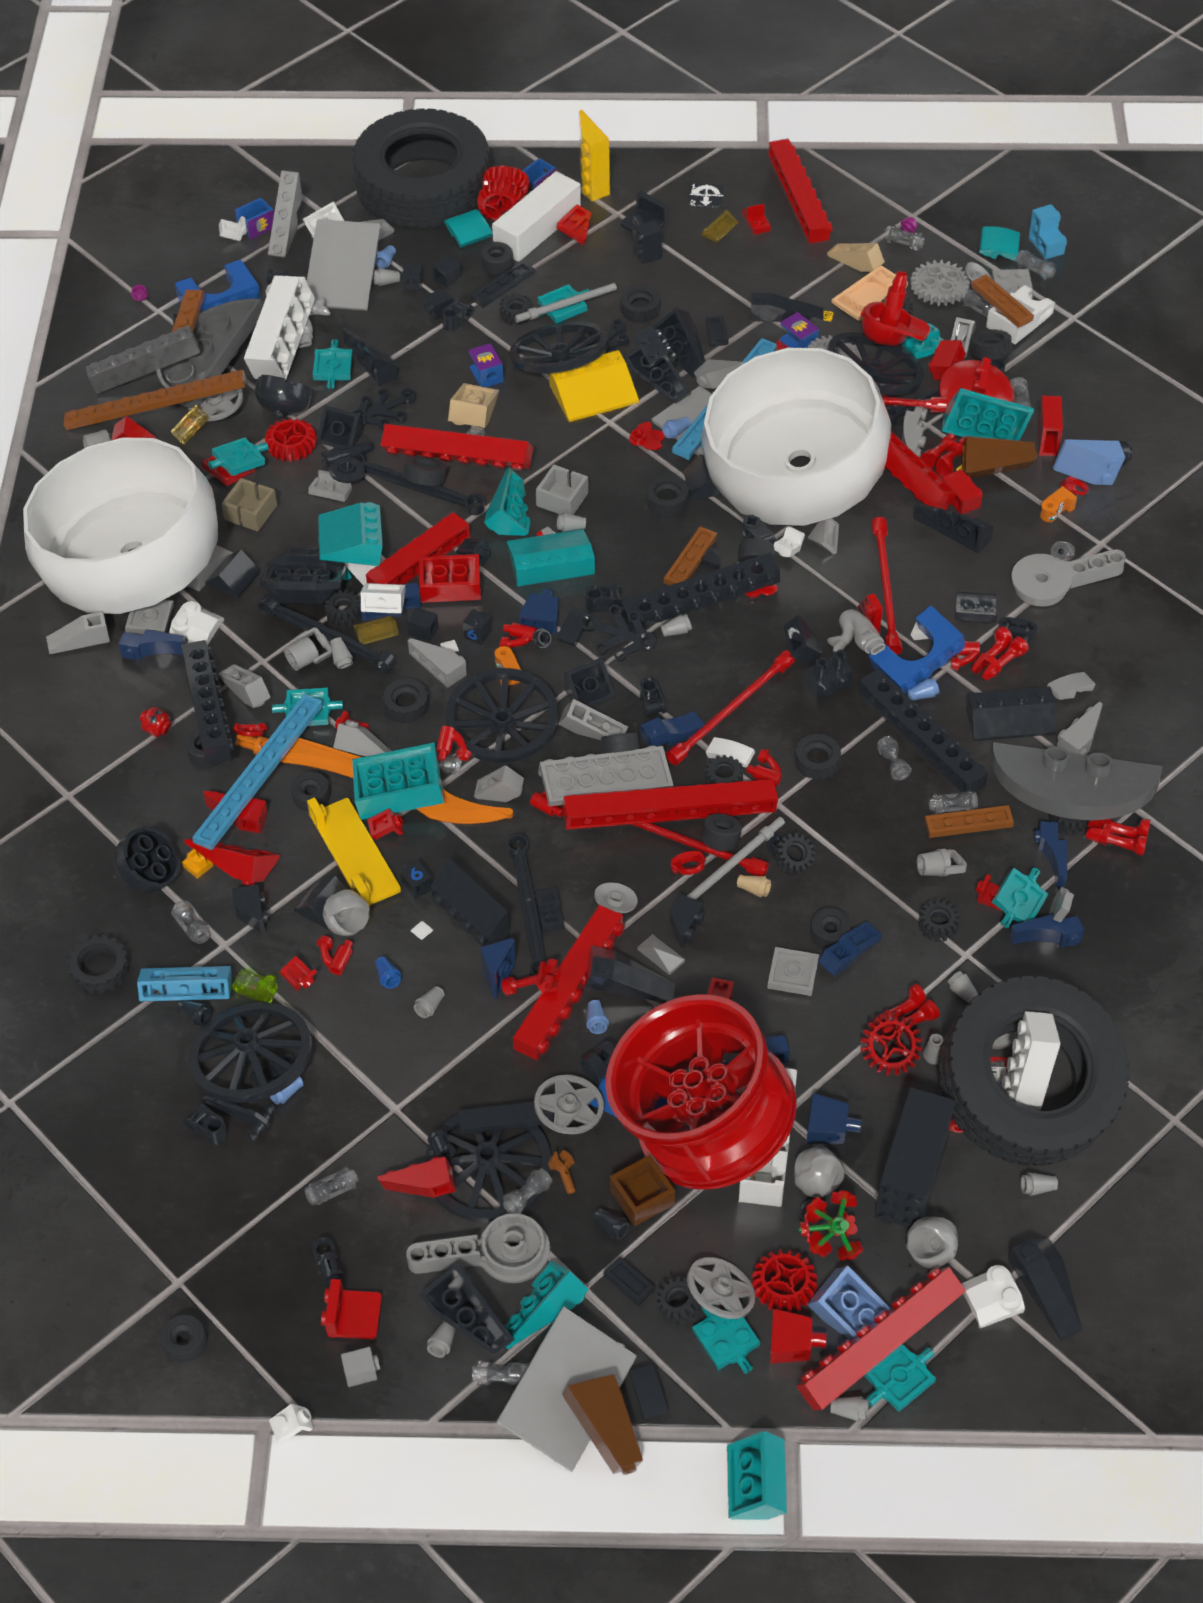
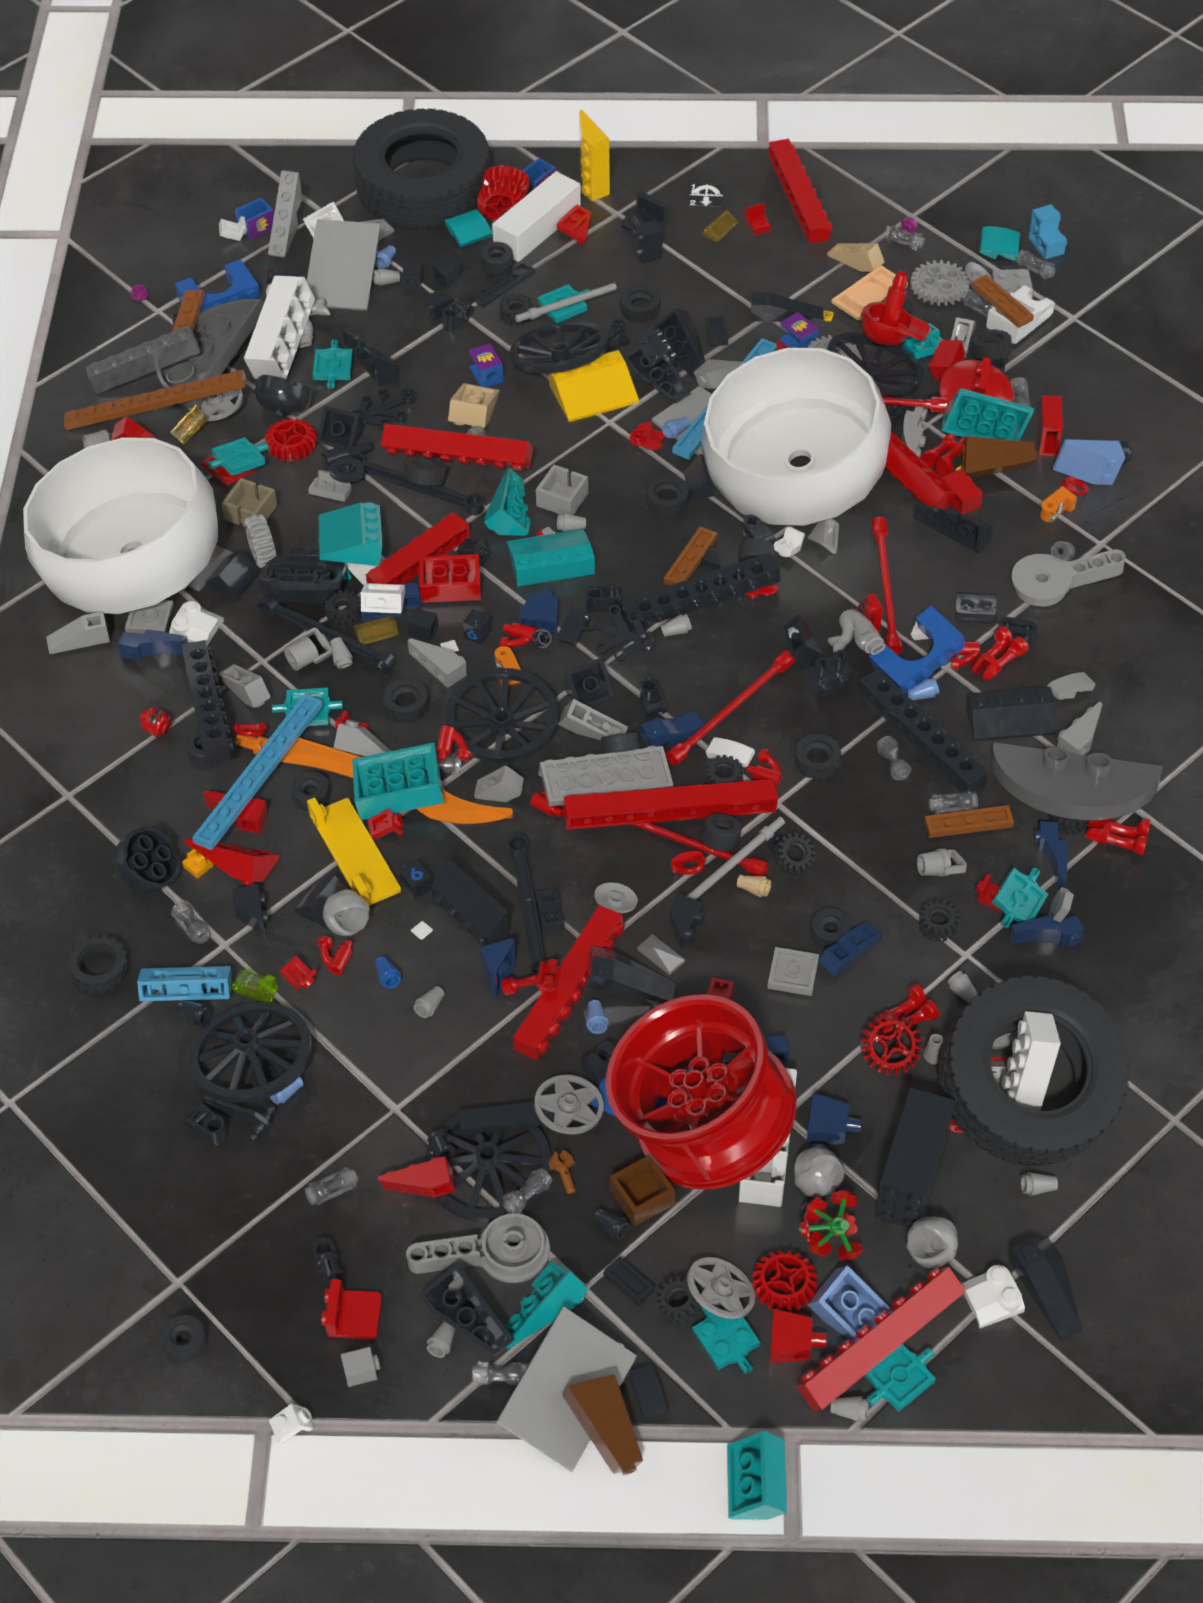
(259, 539): none -> light grey gear

